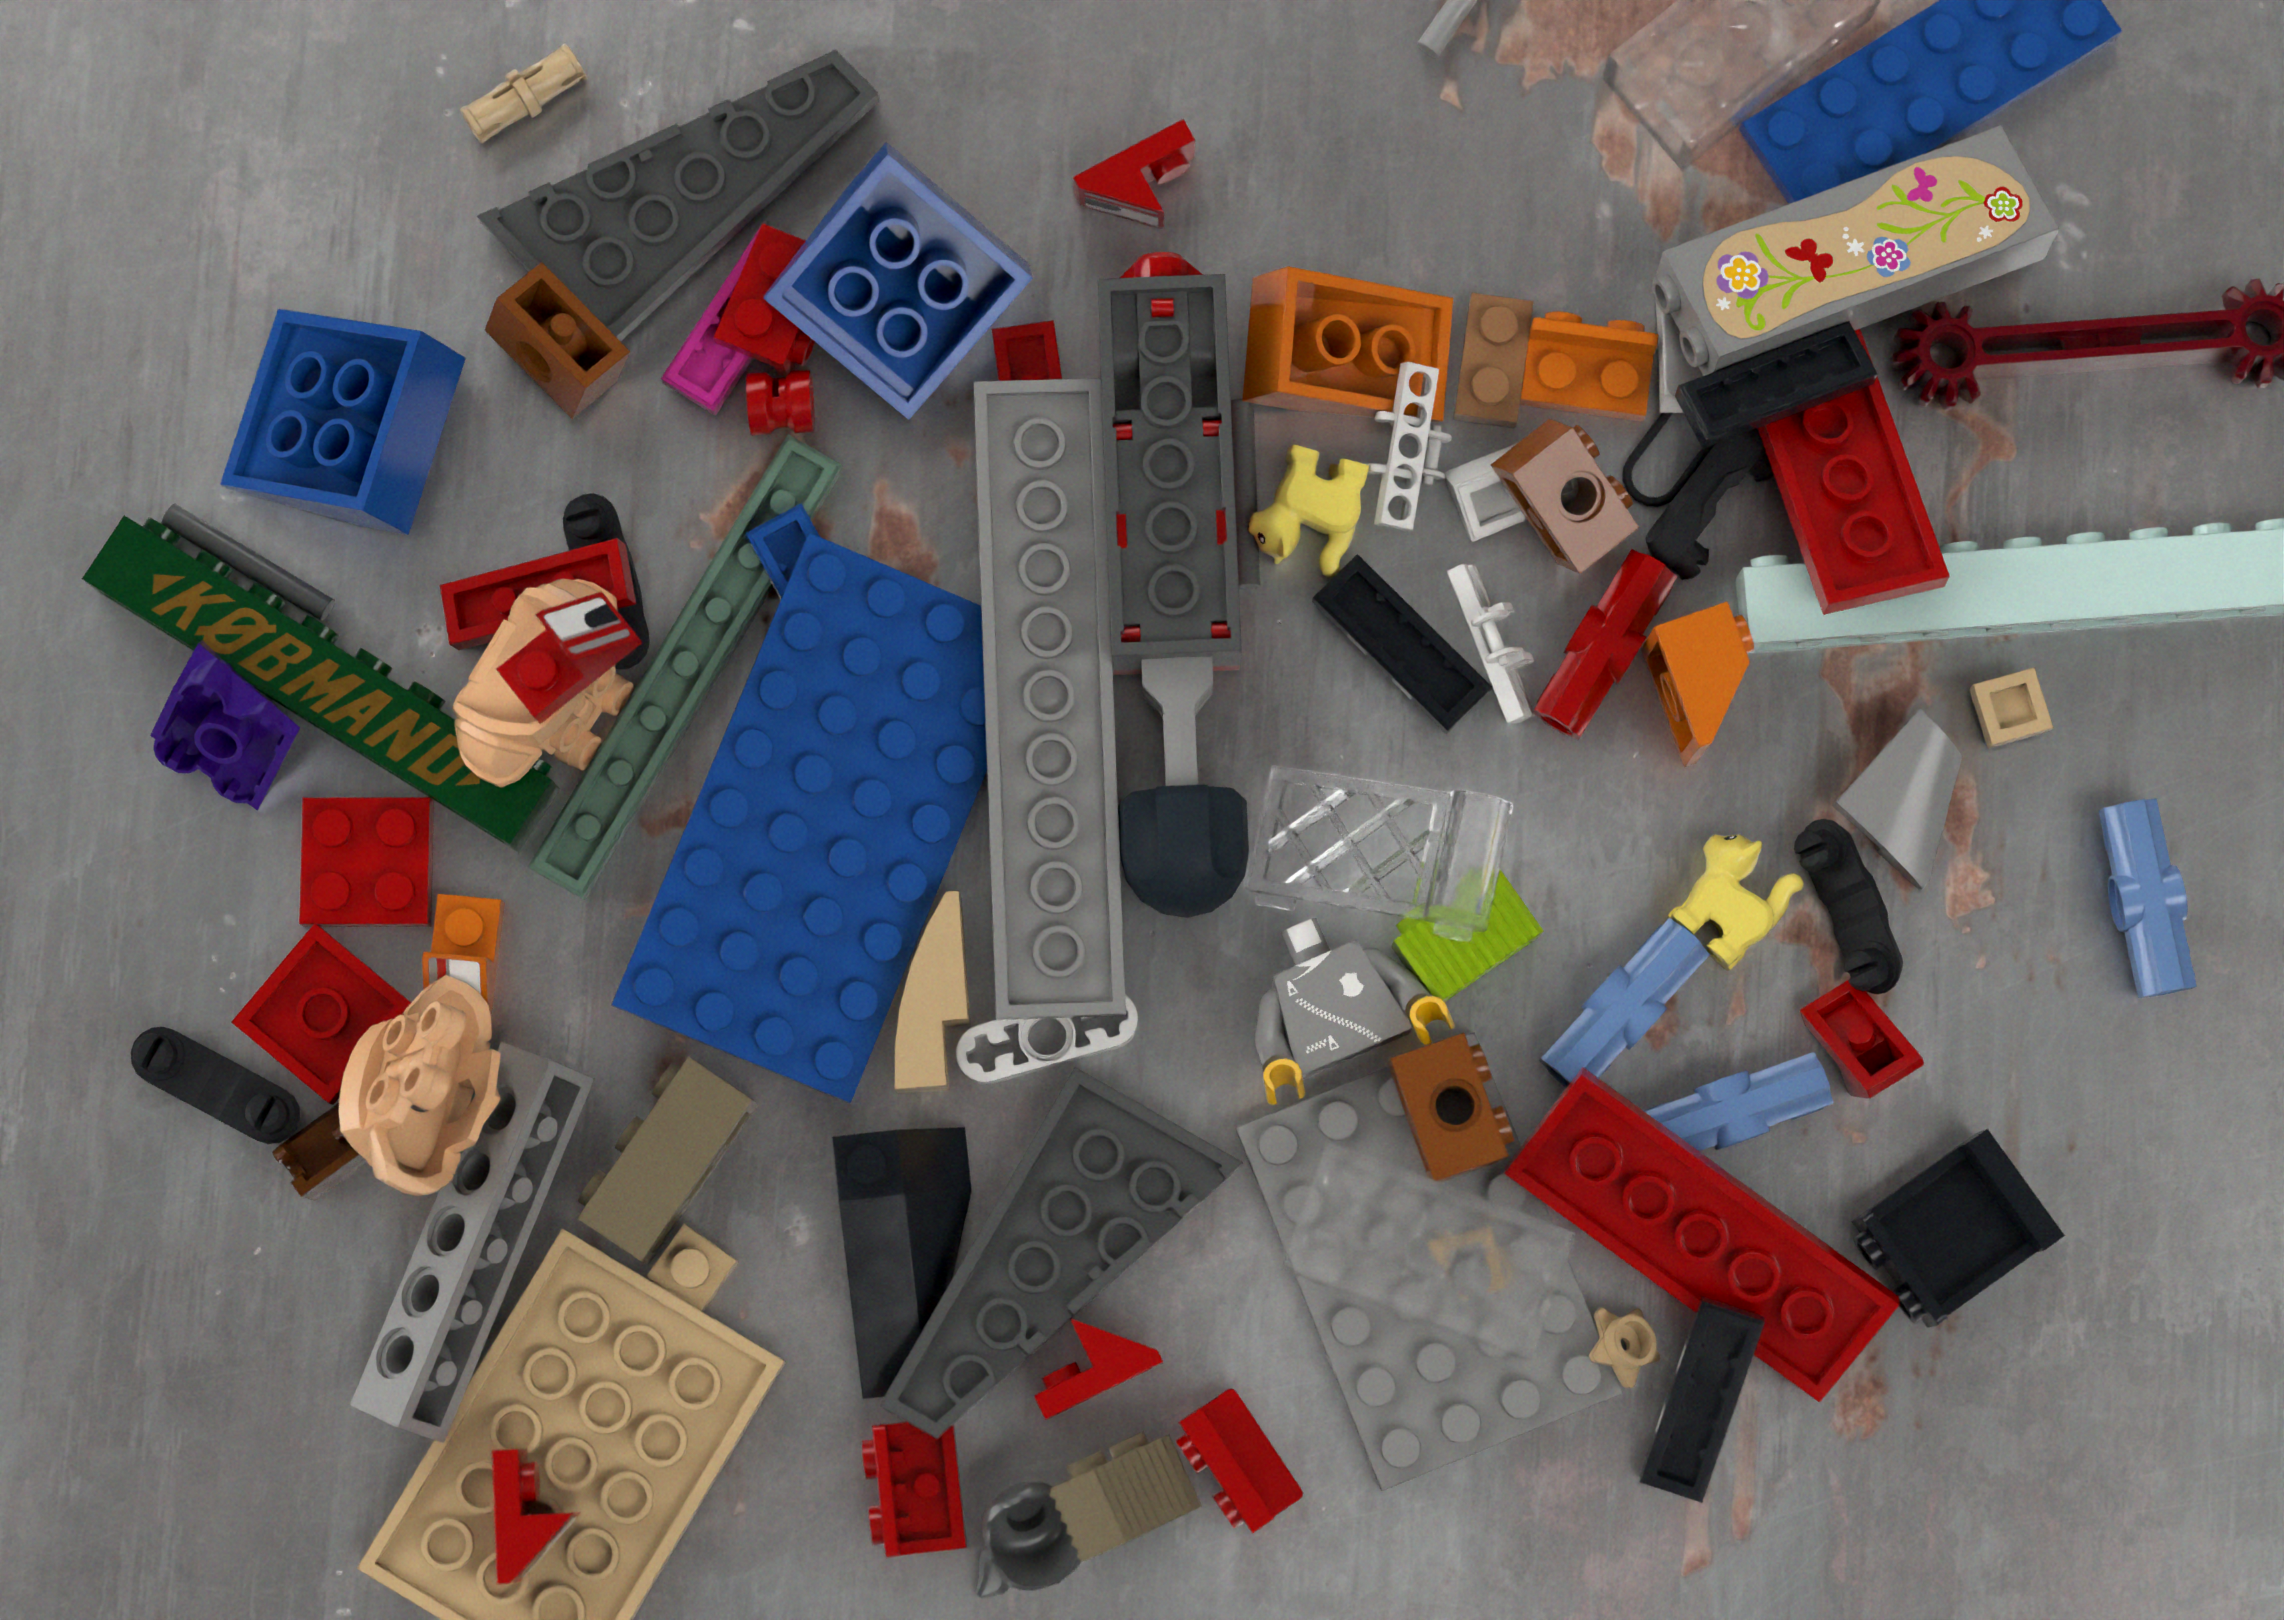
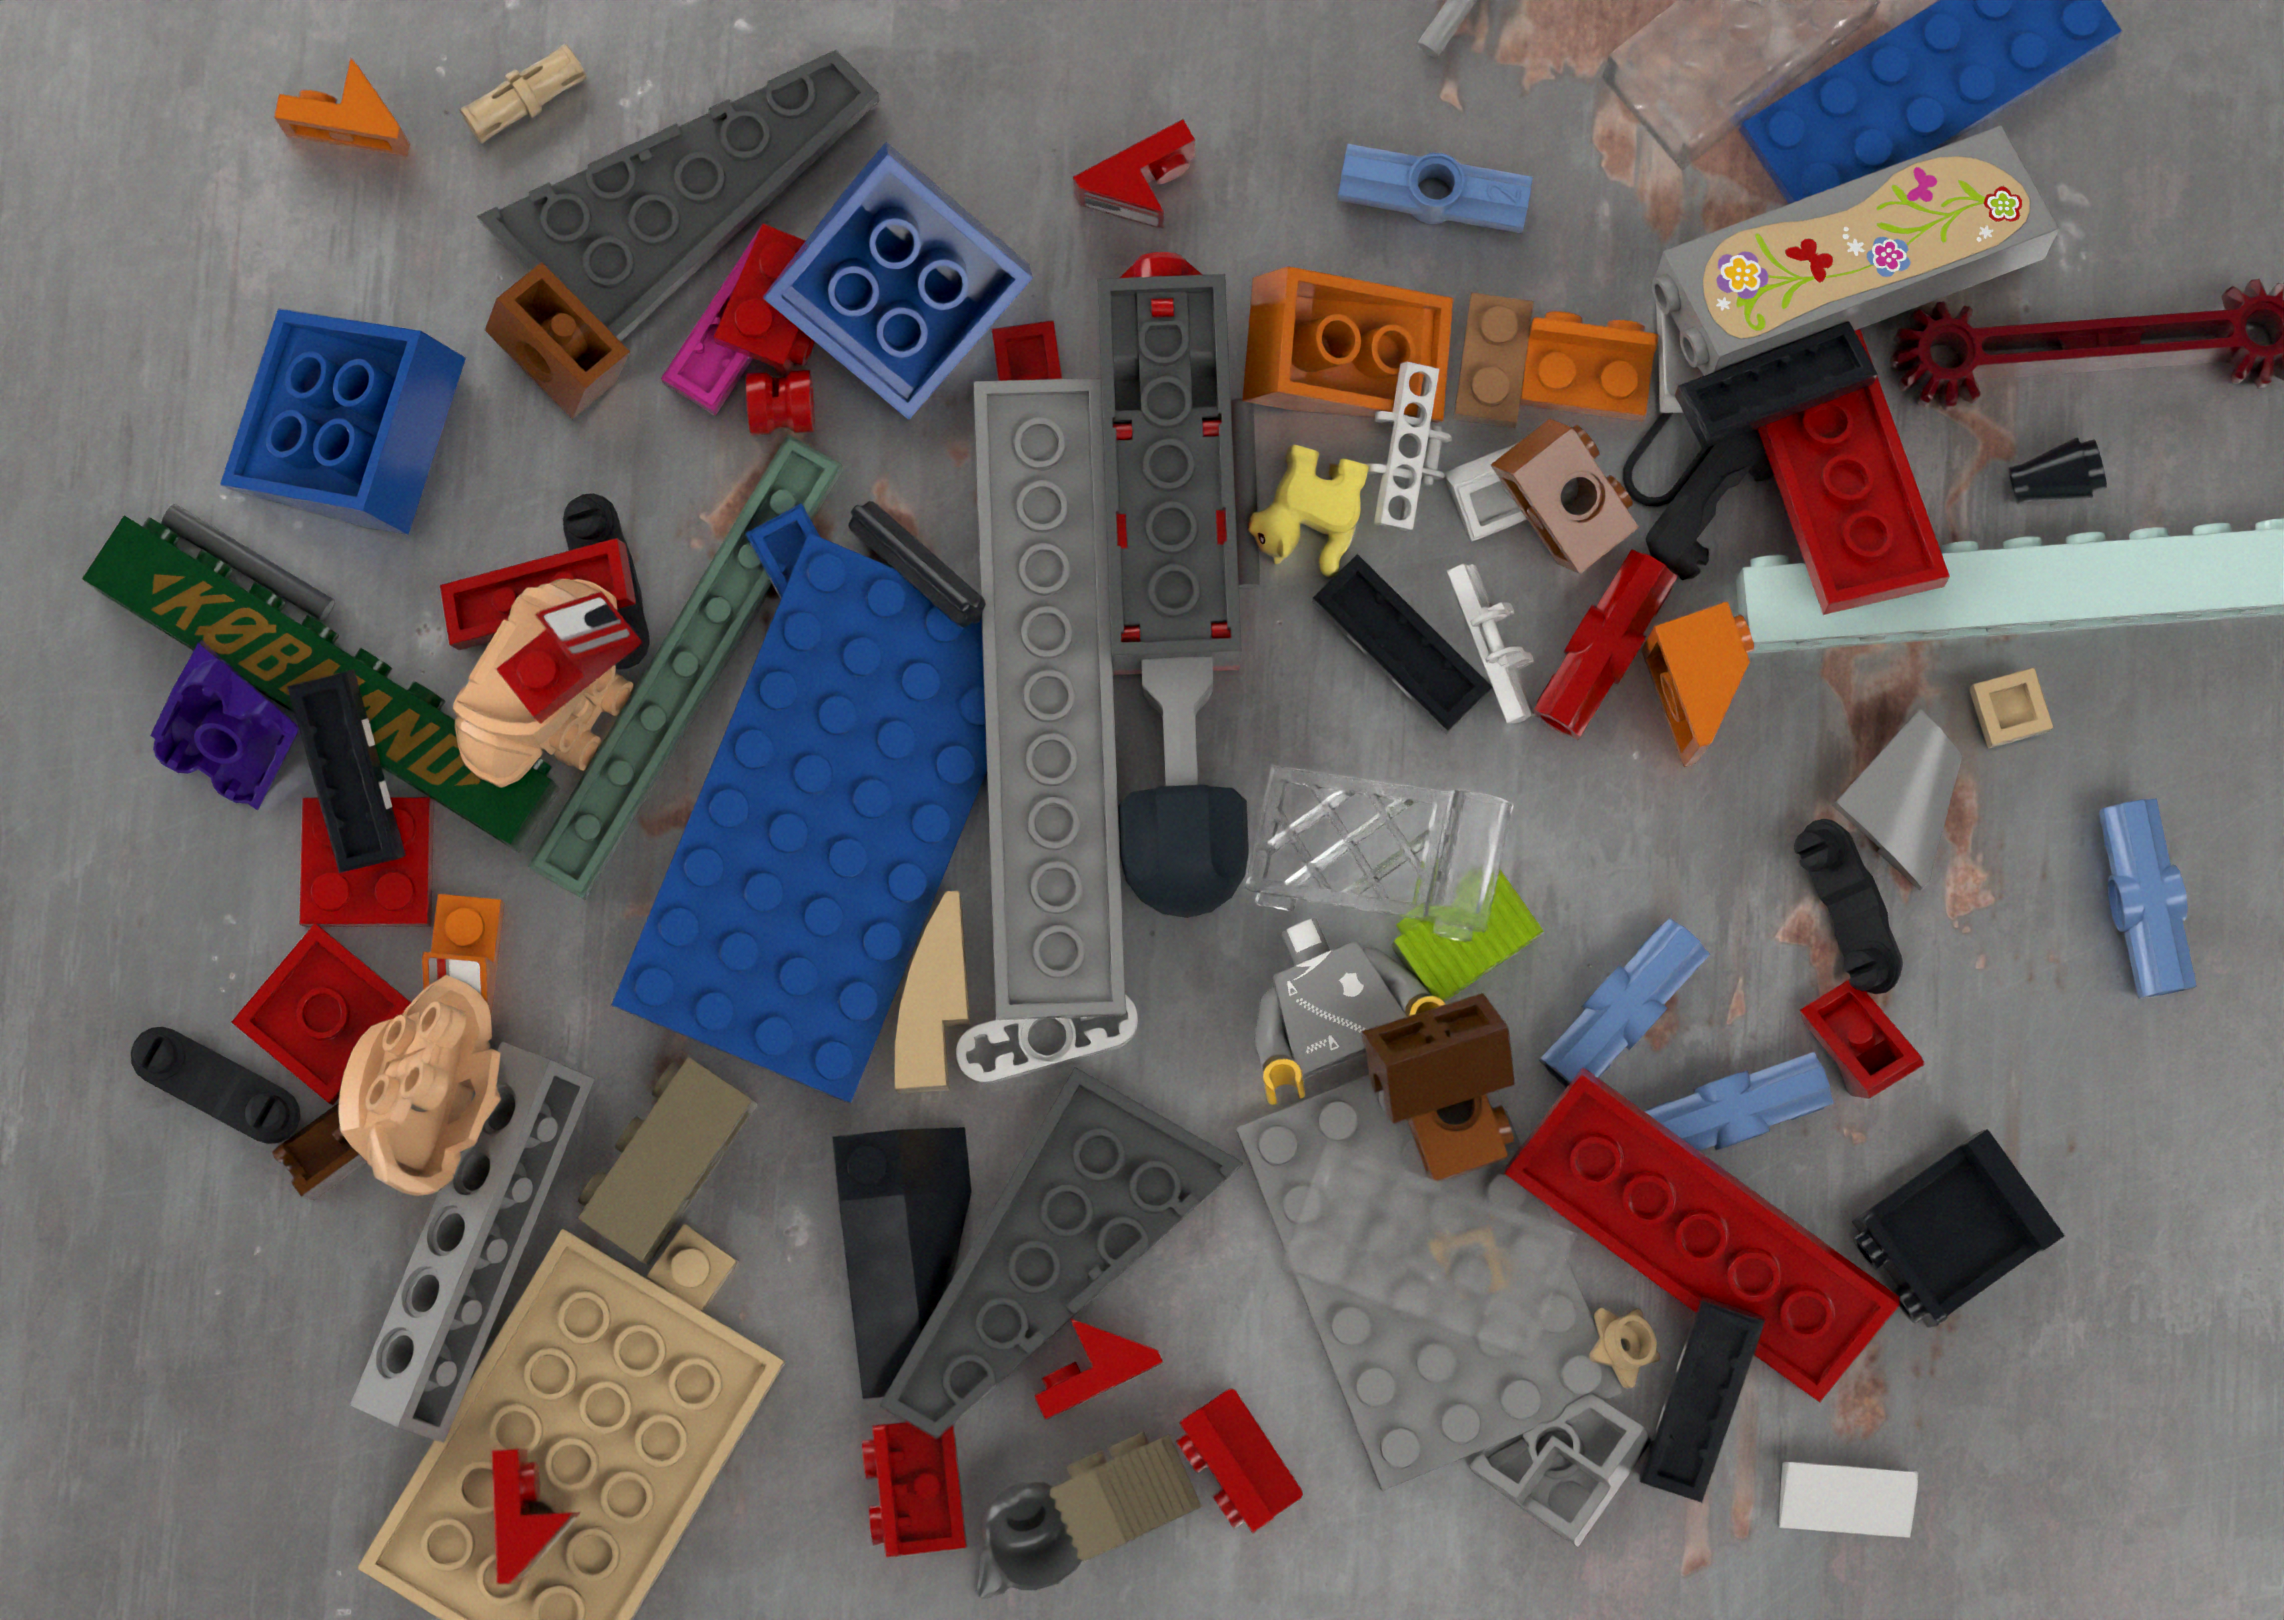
(346, 771): none -> black plate
(357, 122): none -> orange slope
(917, 564): none -> black axle
(1439, 1057): none -> reddish brown hinge
(1476, 196): none -> medium blue piece
(1568, 1466): none -> light grey slope
(1729, 907): light yellow animal -> none
(1847, 1499): none -> white slope
(2060, 474): none -> black cone

